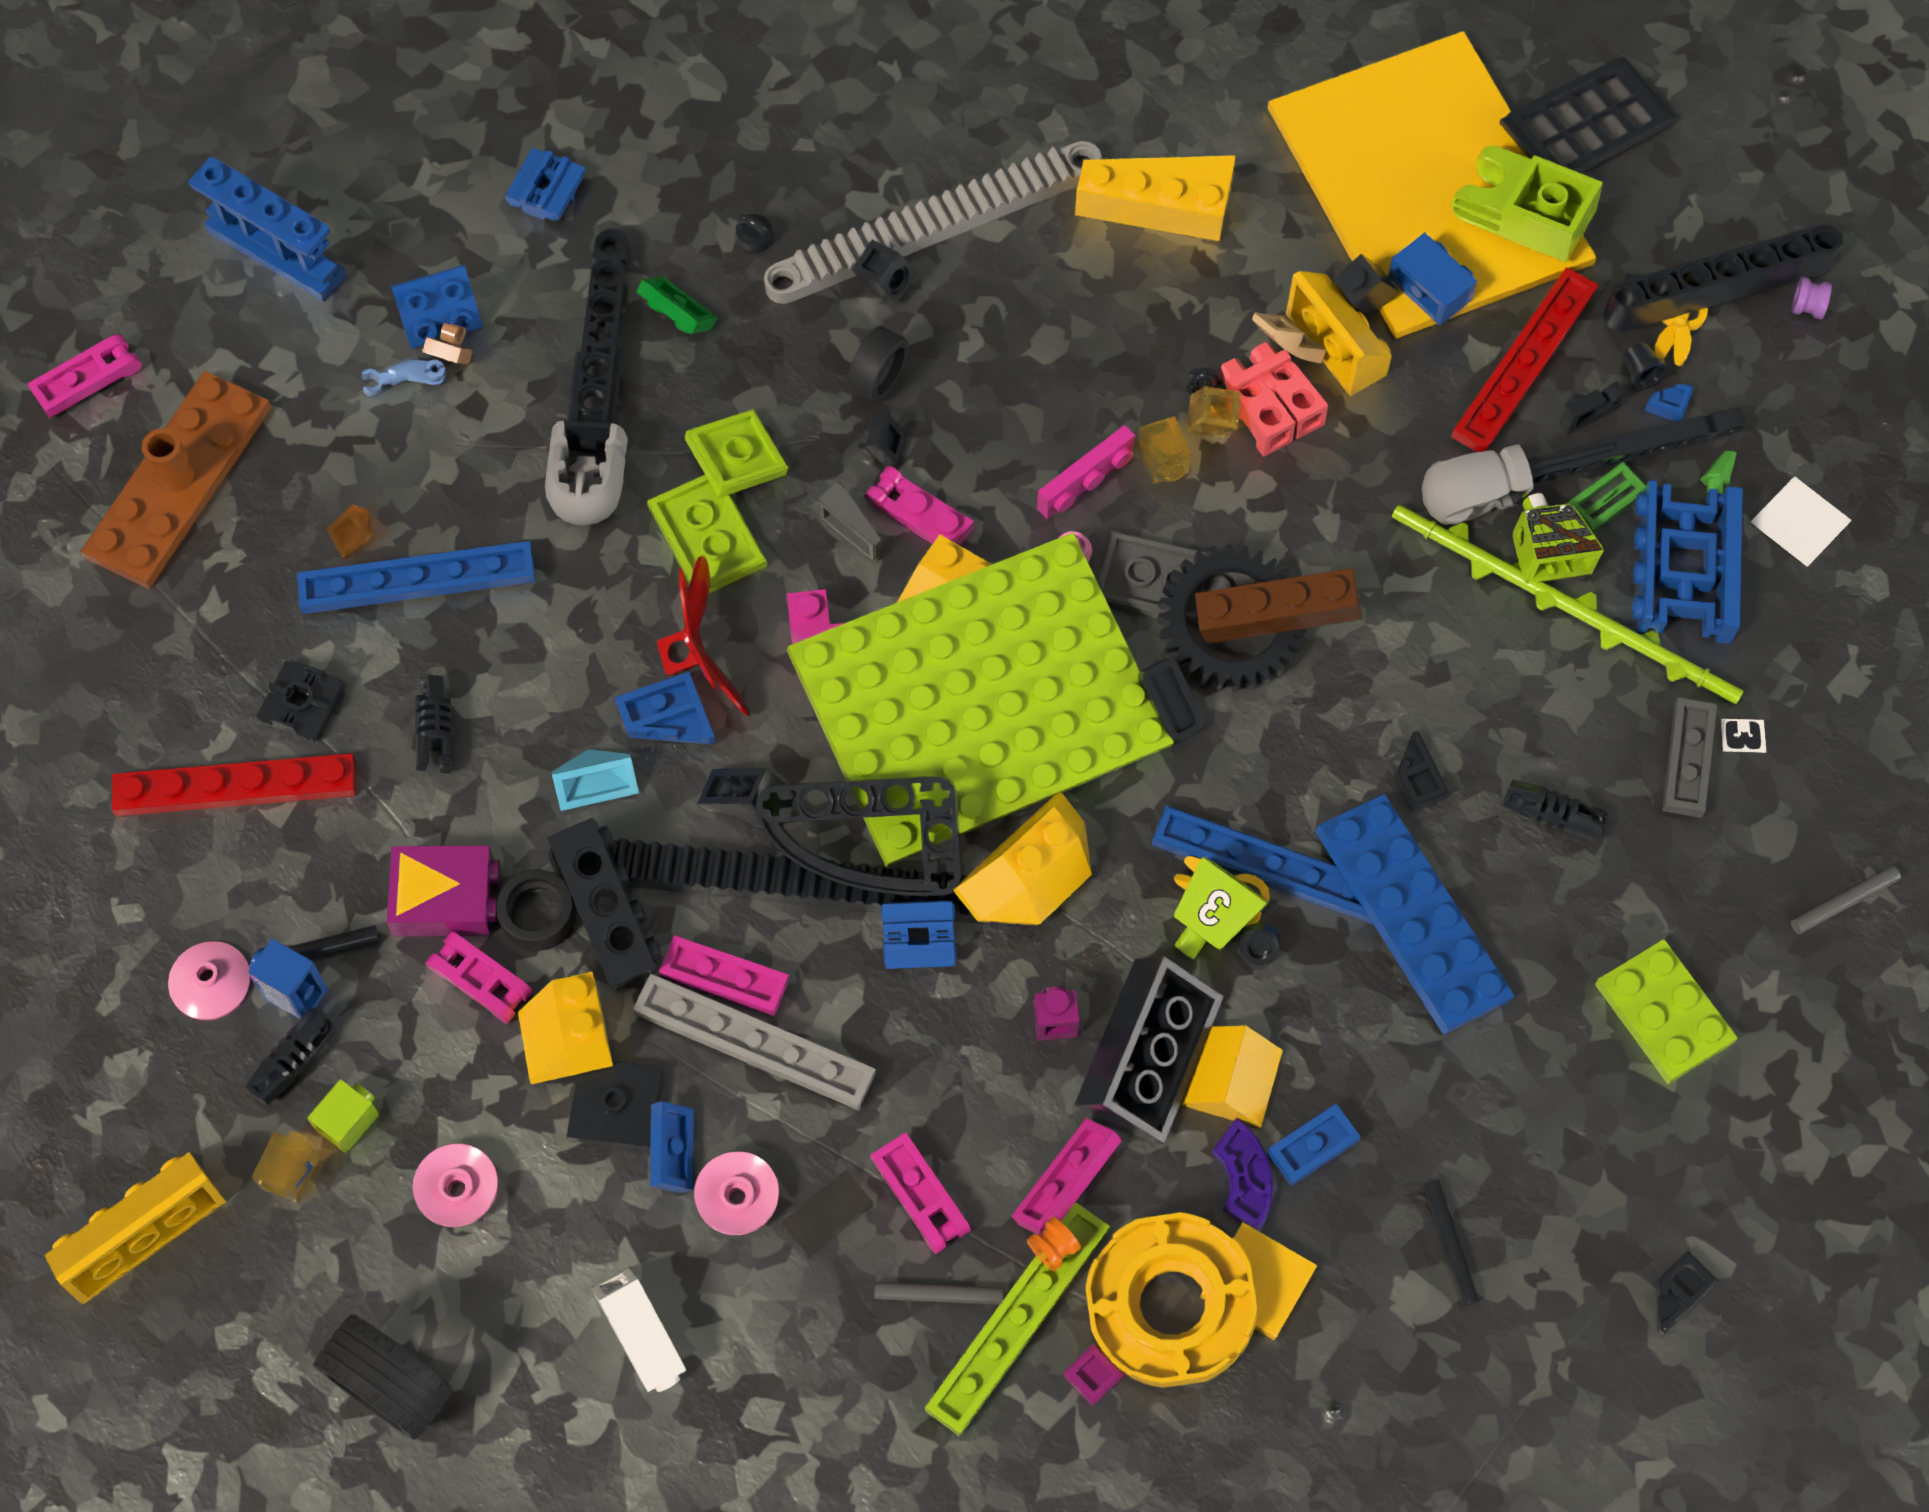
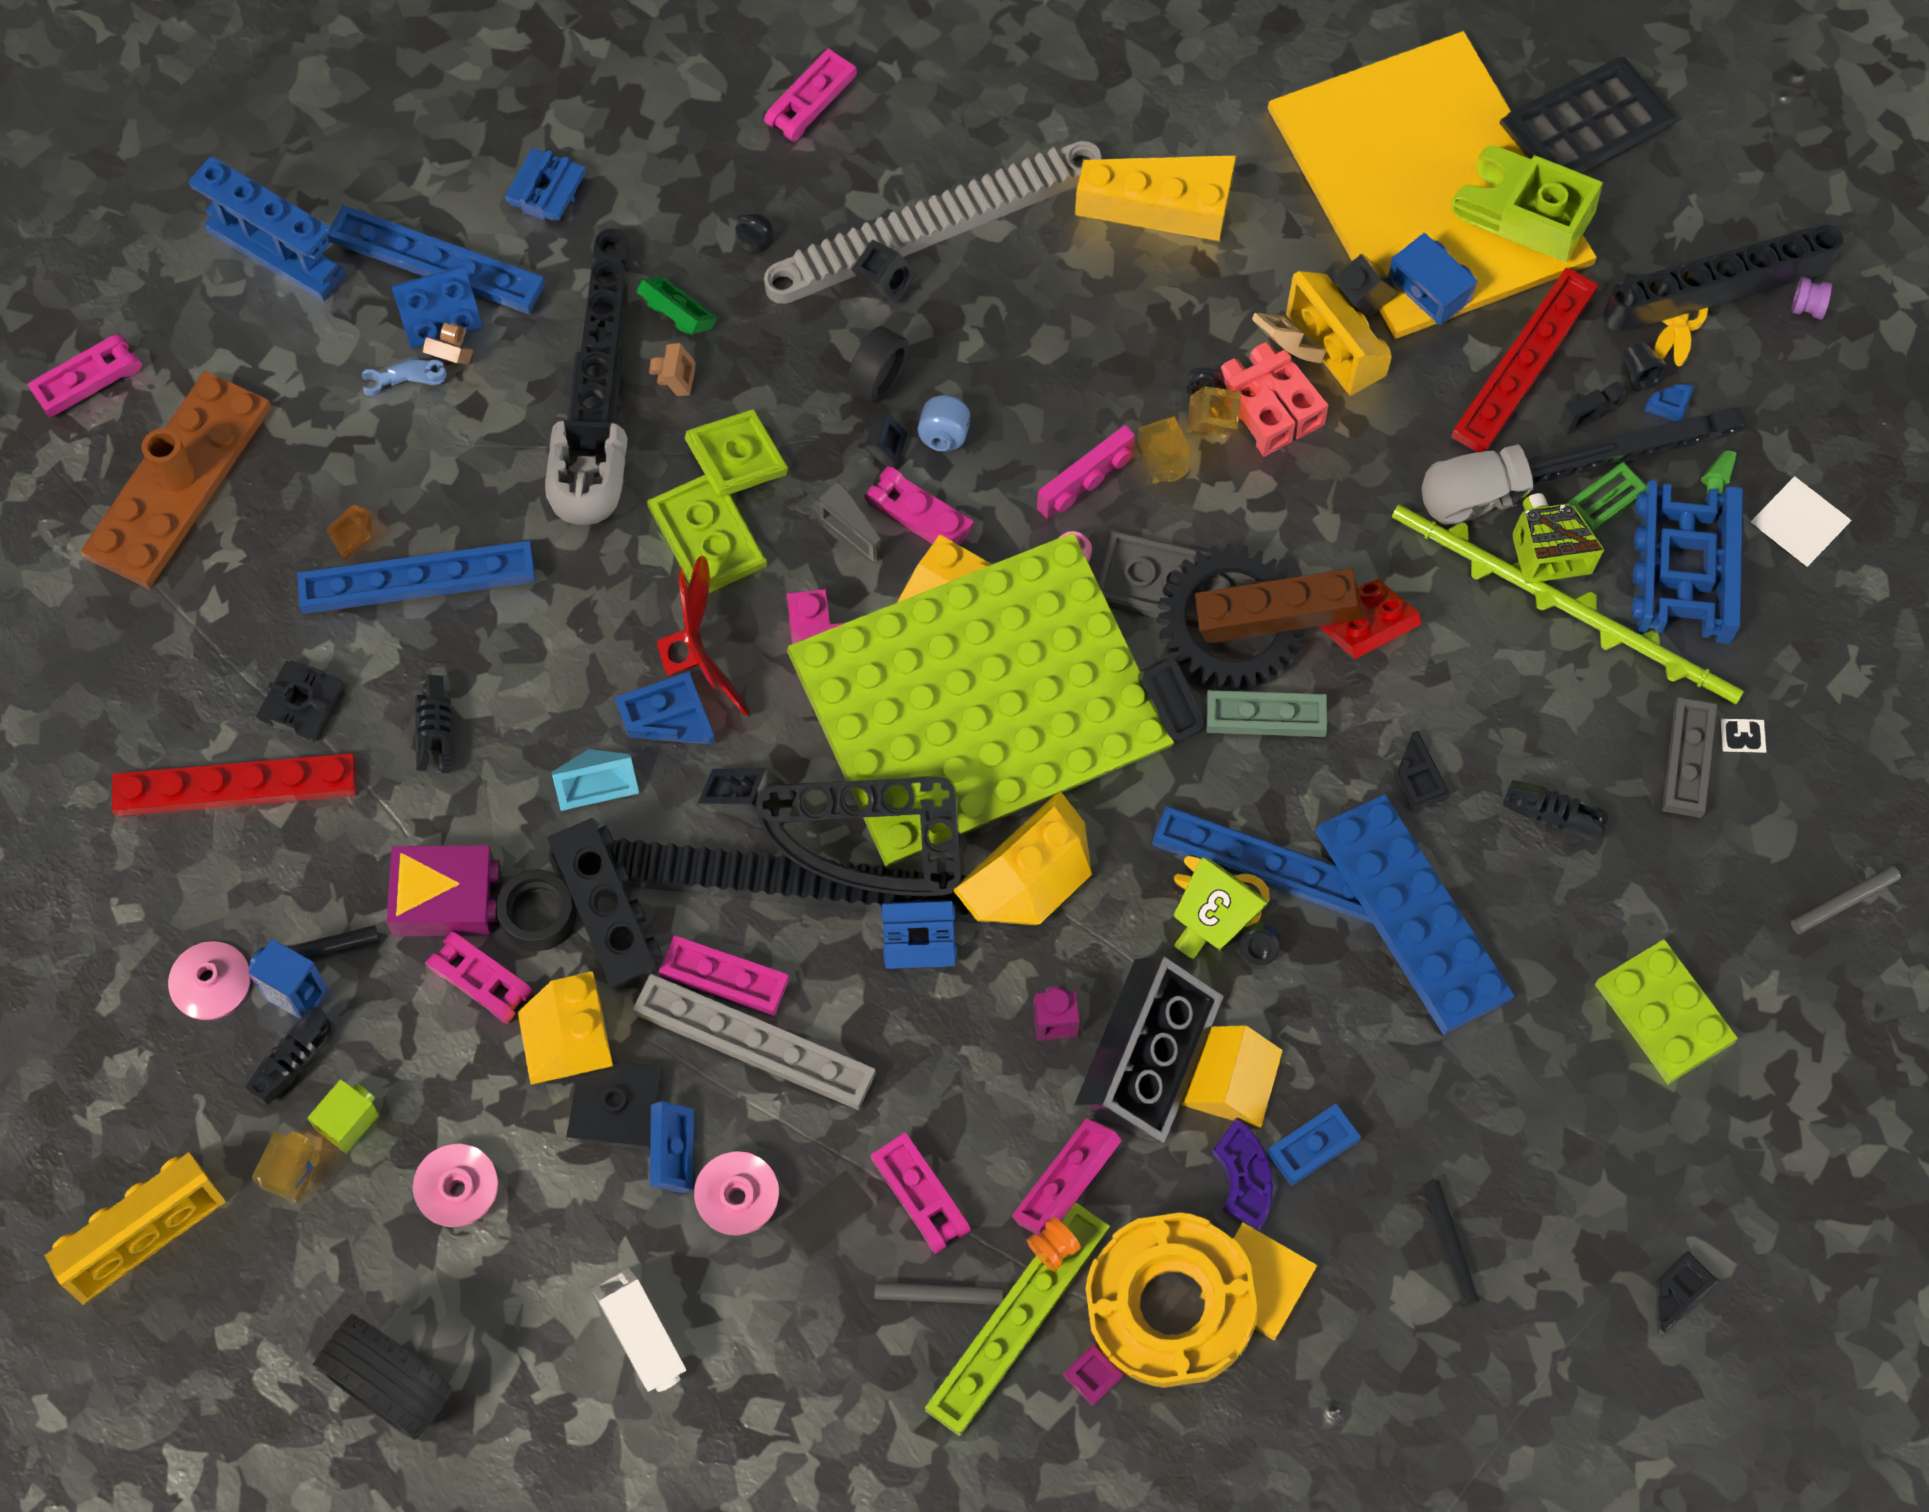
(430, 255): none -> blue plate
(674, 369): none -> medium nougat tile
(810, 94): none -> dark pink plate
(944, 423): none -> medium blue head
(1266, 713): none -> sand green plate
(1383, 620): none -> red plate

